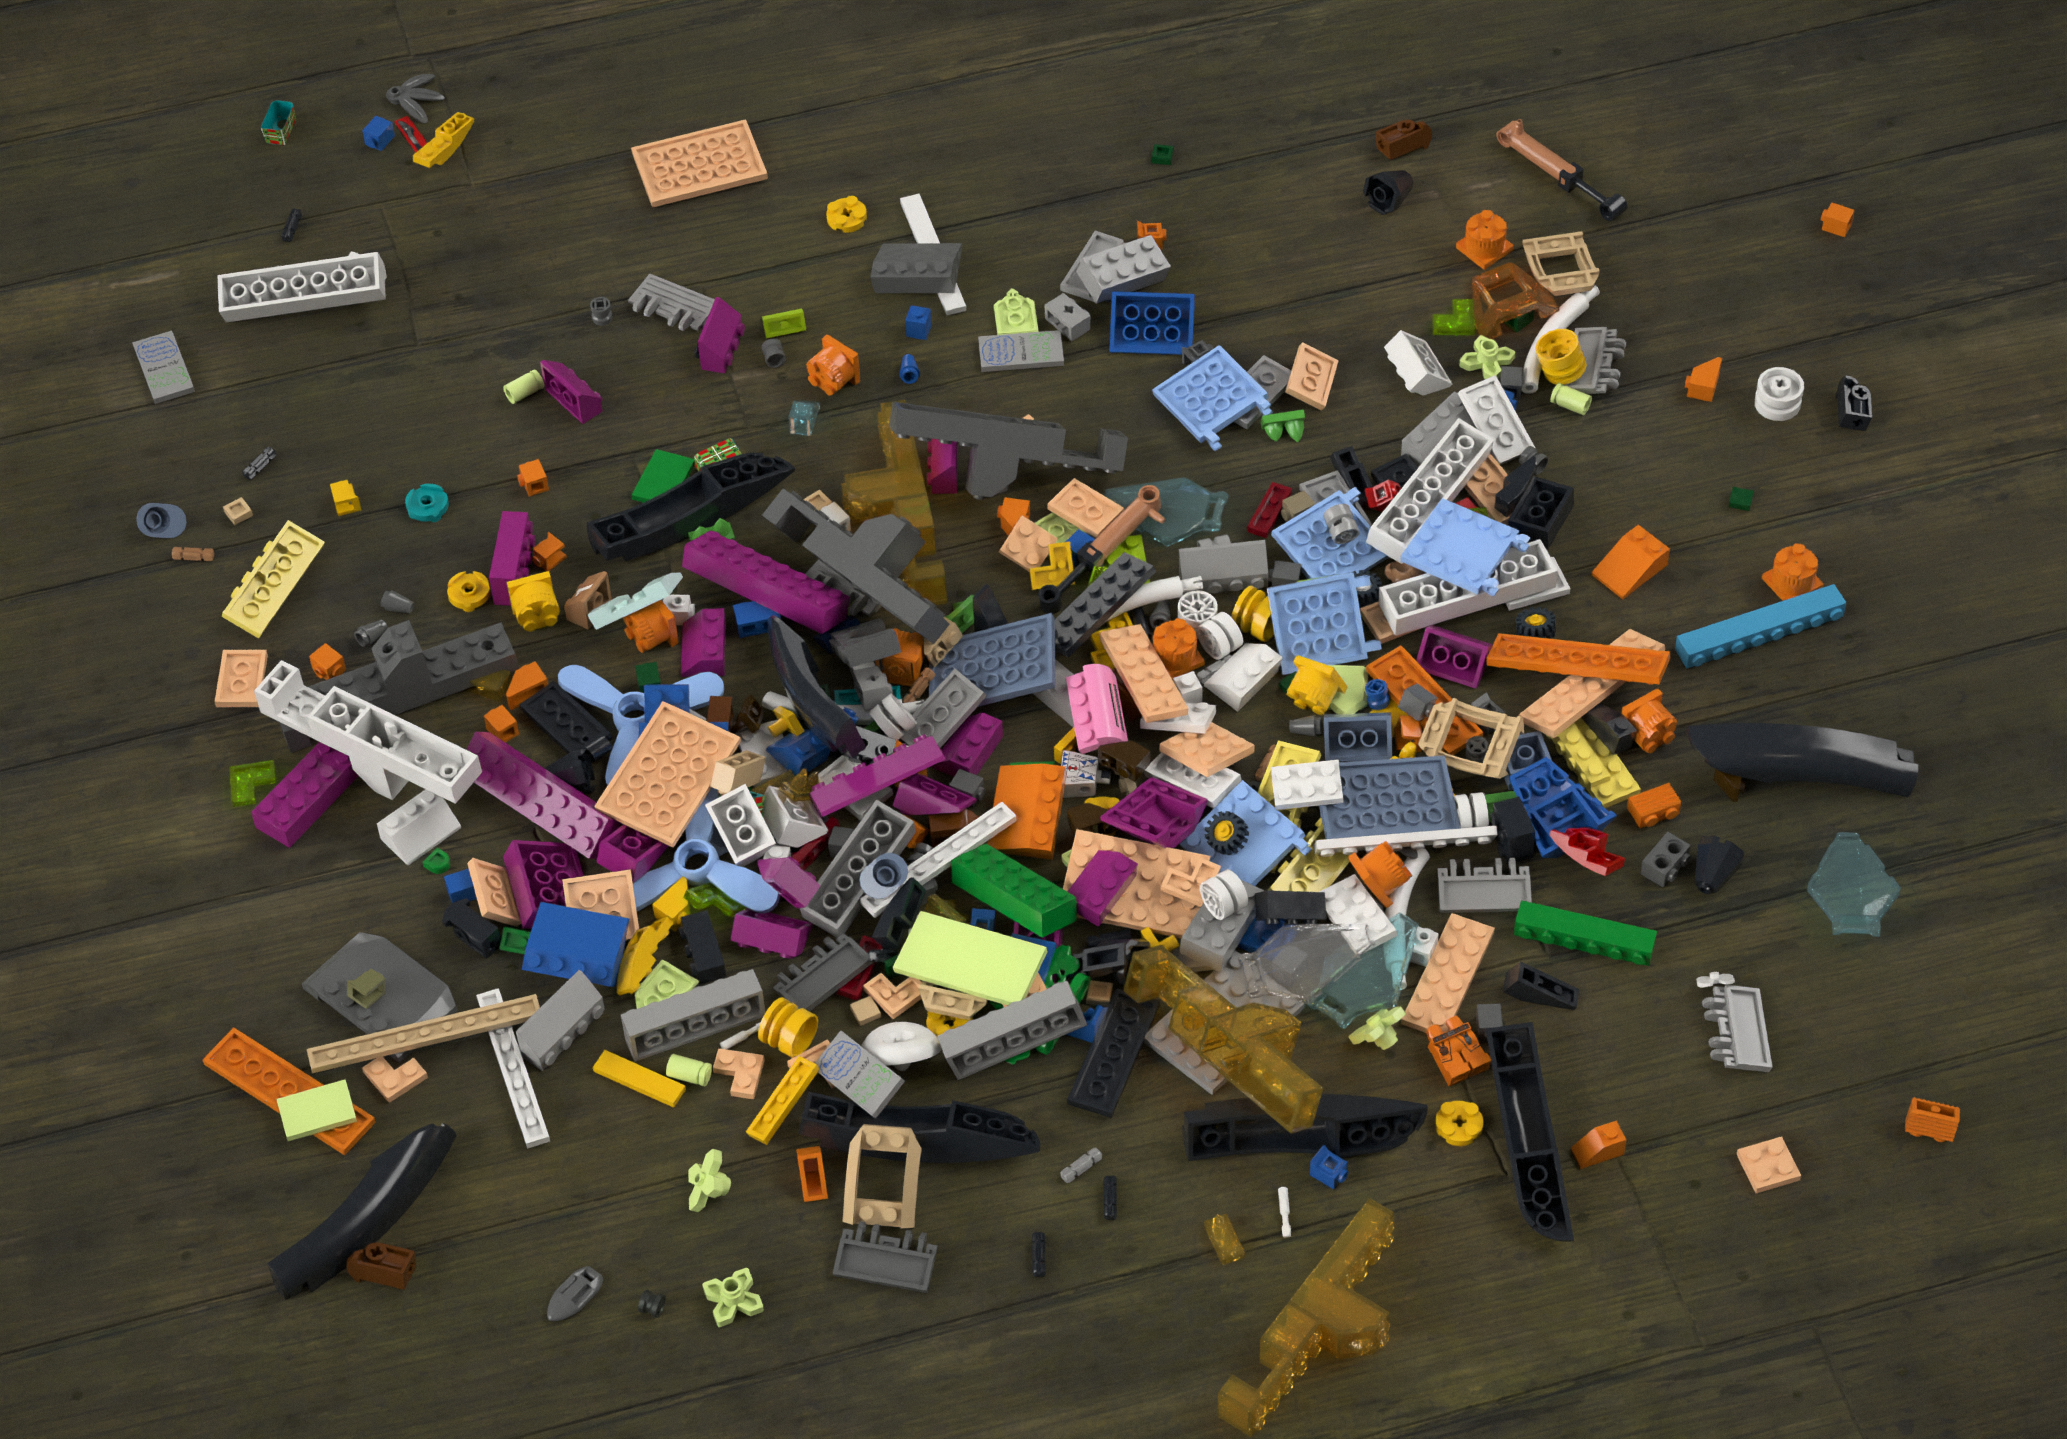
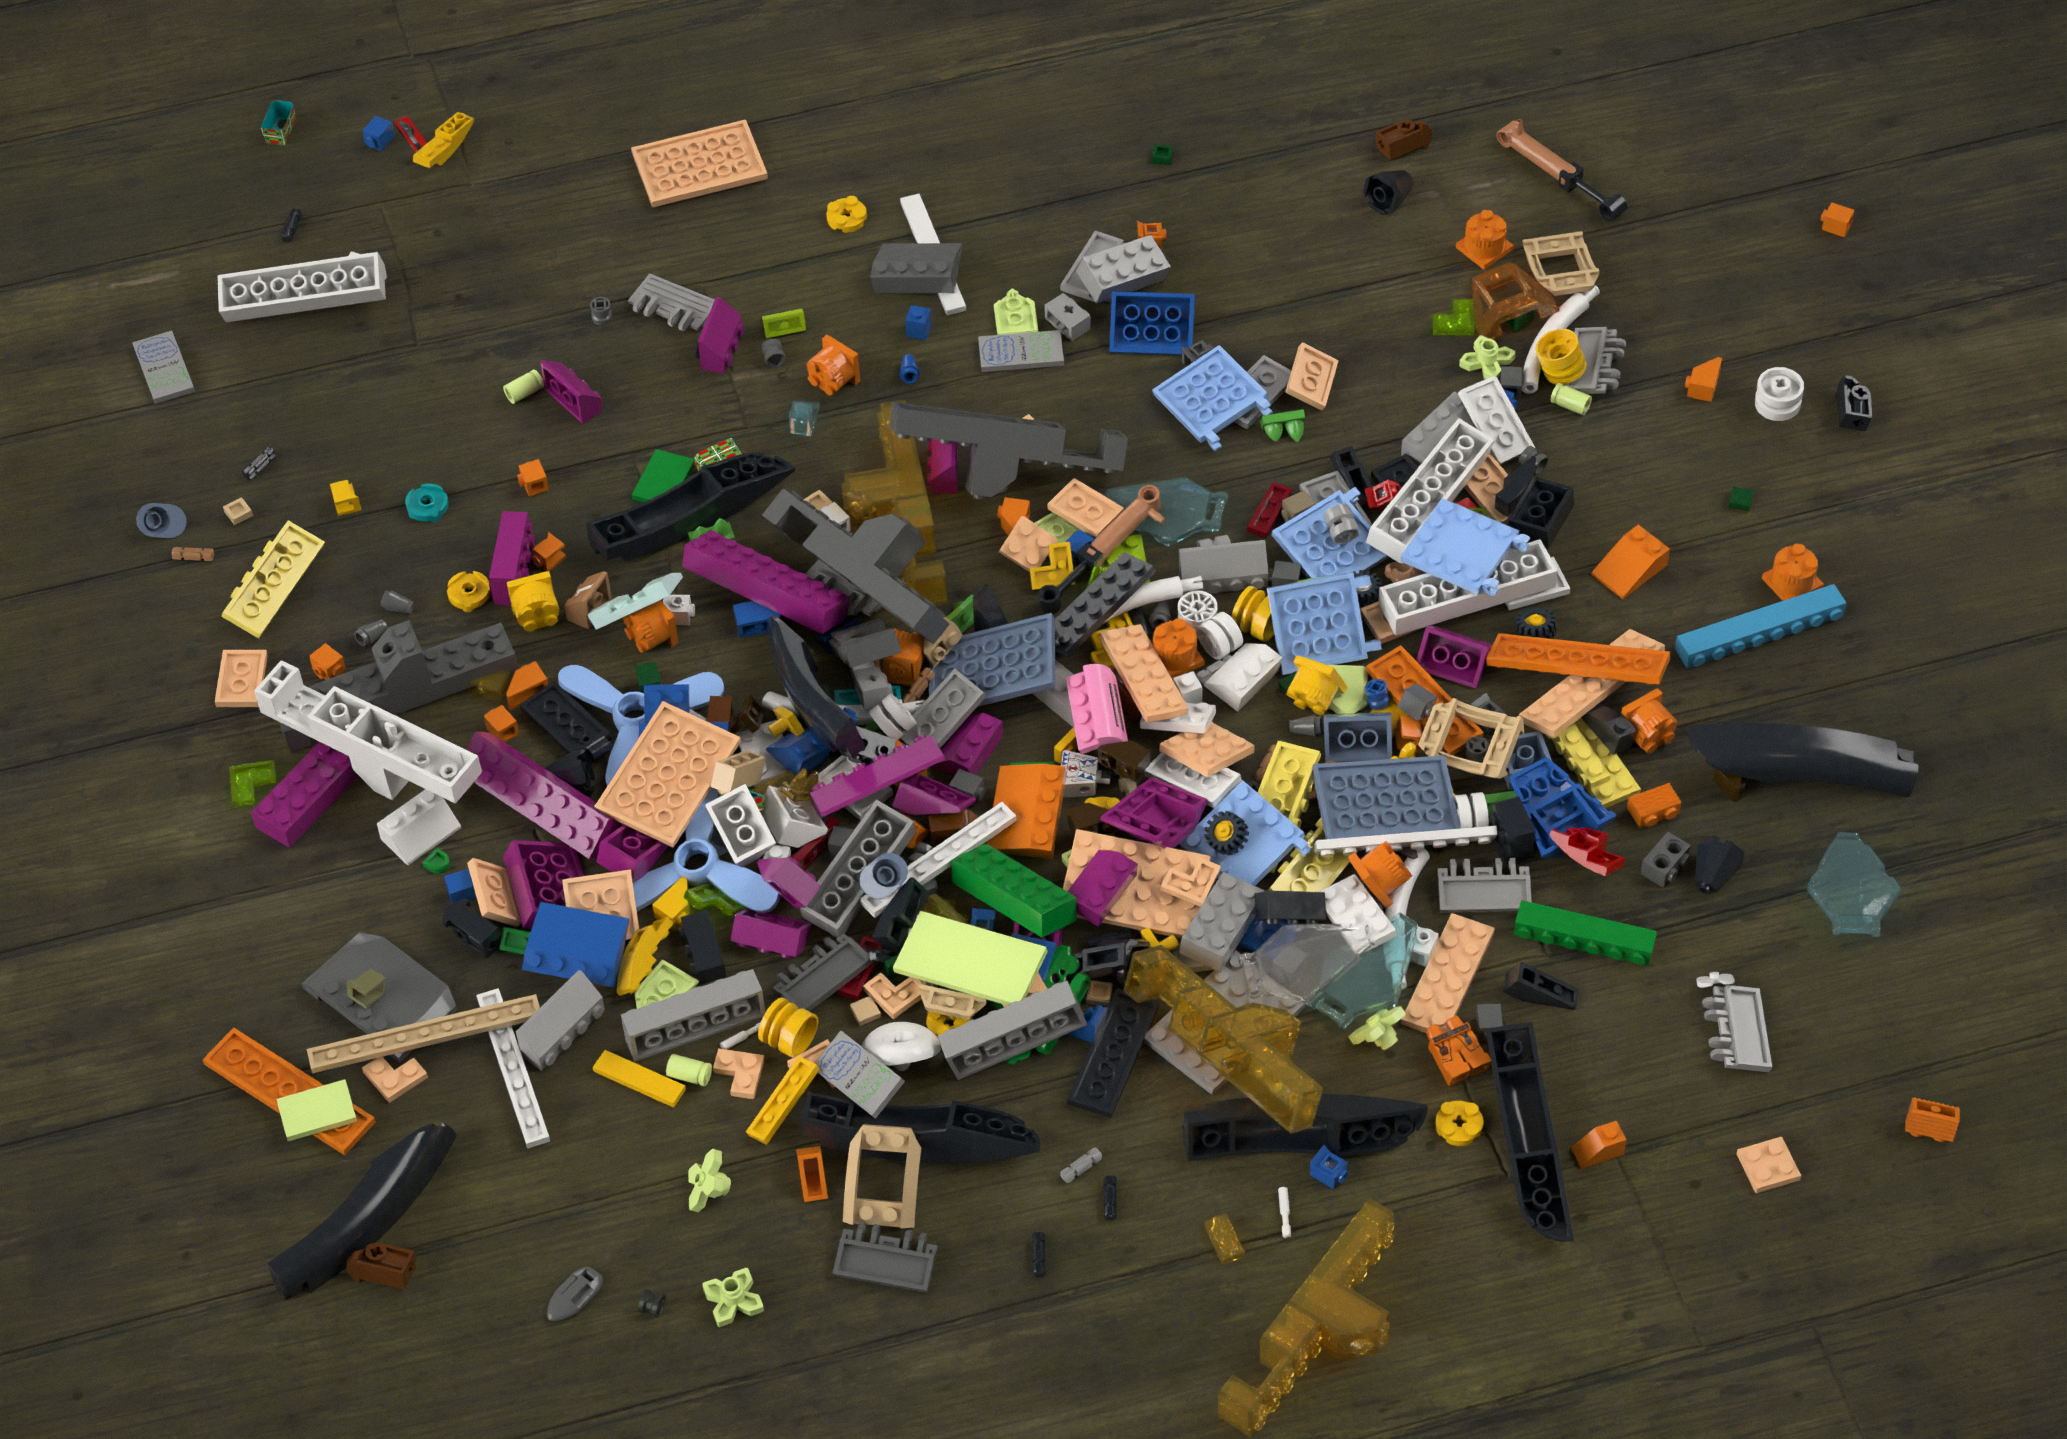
(408, 91): dark grey plant -> none
(704, 643): magenta slope -> none
(1224, 894): white wheel -> none
(1306, 784): white plate -> none
(1417, 364): white slope -> none

